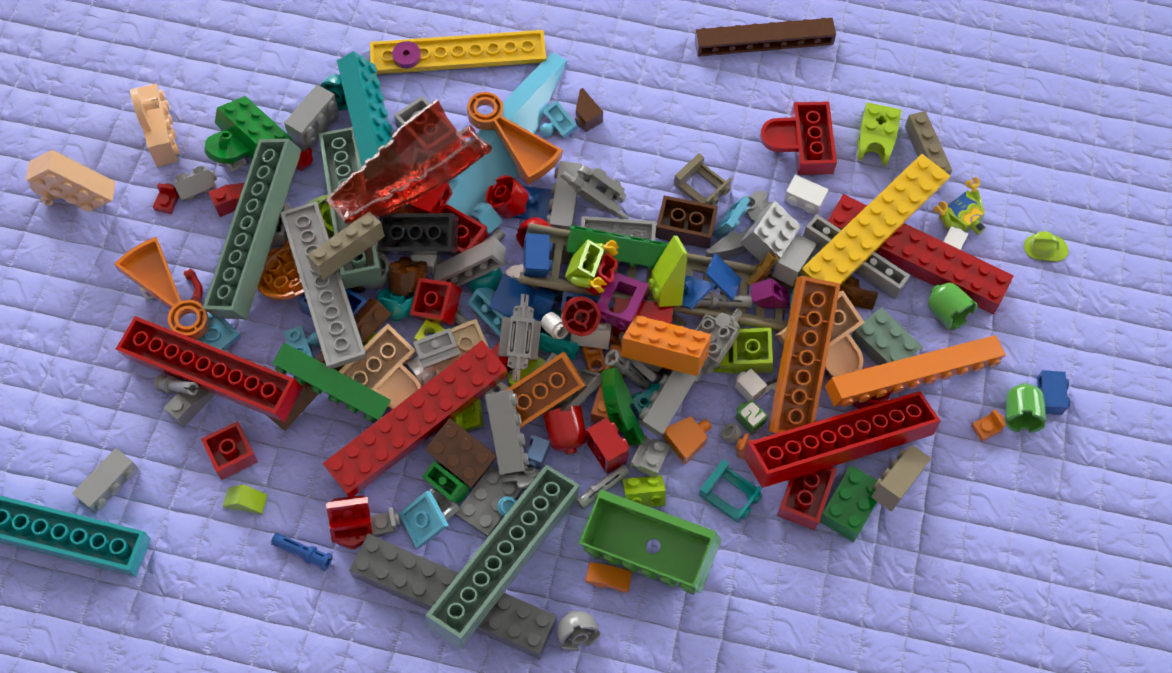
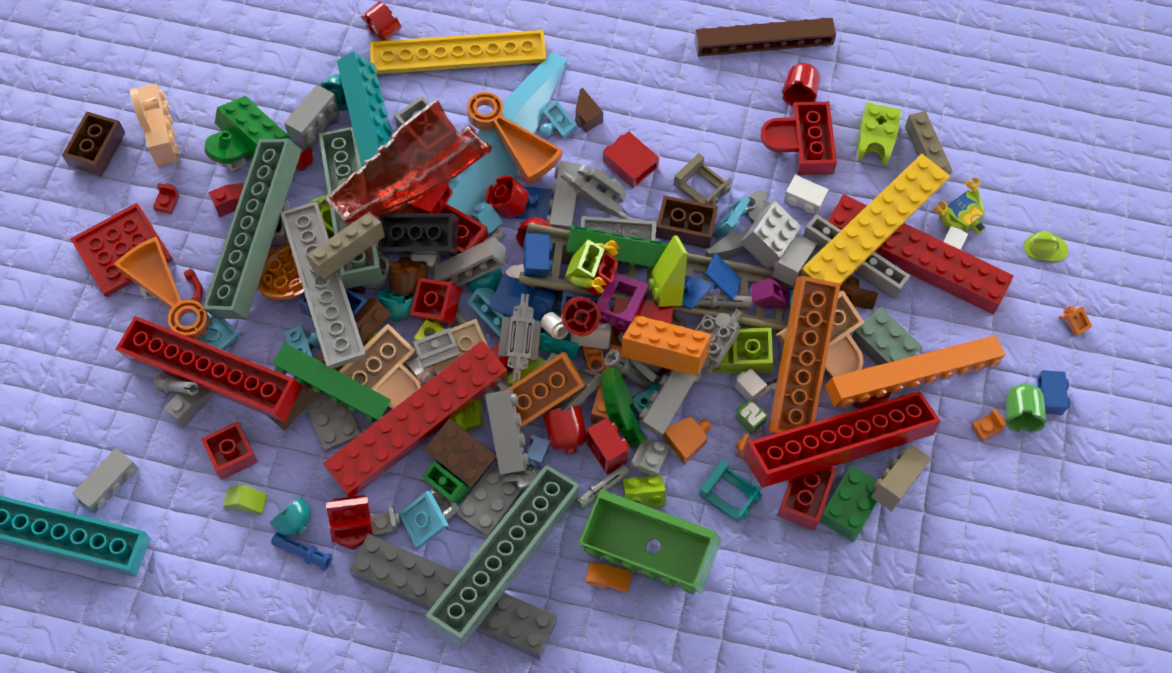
(61, 177): light nougat brick -> none
(93, 143): none -> reddish brown brick
(109, 241): none -> red plate
(195, 182): light grey brick -> none
(293, 518): none -> teal cylinder
(332, 422): none -> light grey plate
(380, 21): none -> red brick
(406, 48): magenta piece -> none
(505, 505): medium azure plate -> none
(577, 629): light grey cylinder -> none
(630, 159): none -> red brick
(731, 433): light grey tile -> none
(762, 269): pearl gold pin -> none
(801, 84): none -> red cylinder
(951, 305): bright green cylinder -> none
(1076, 319): none -> orange bracket

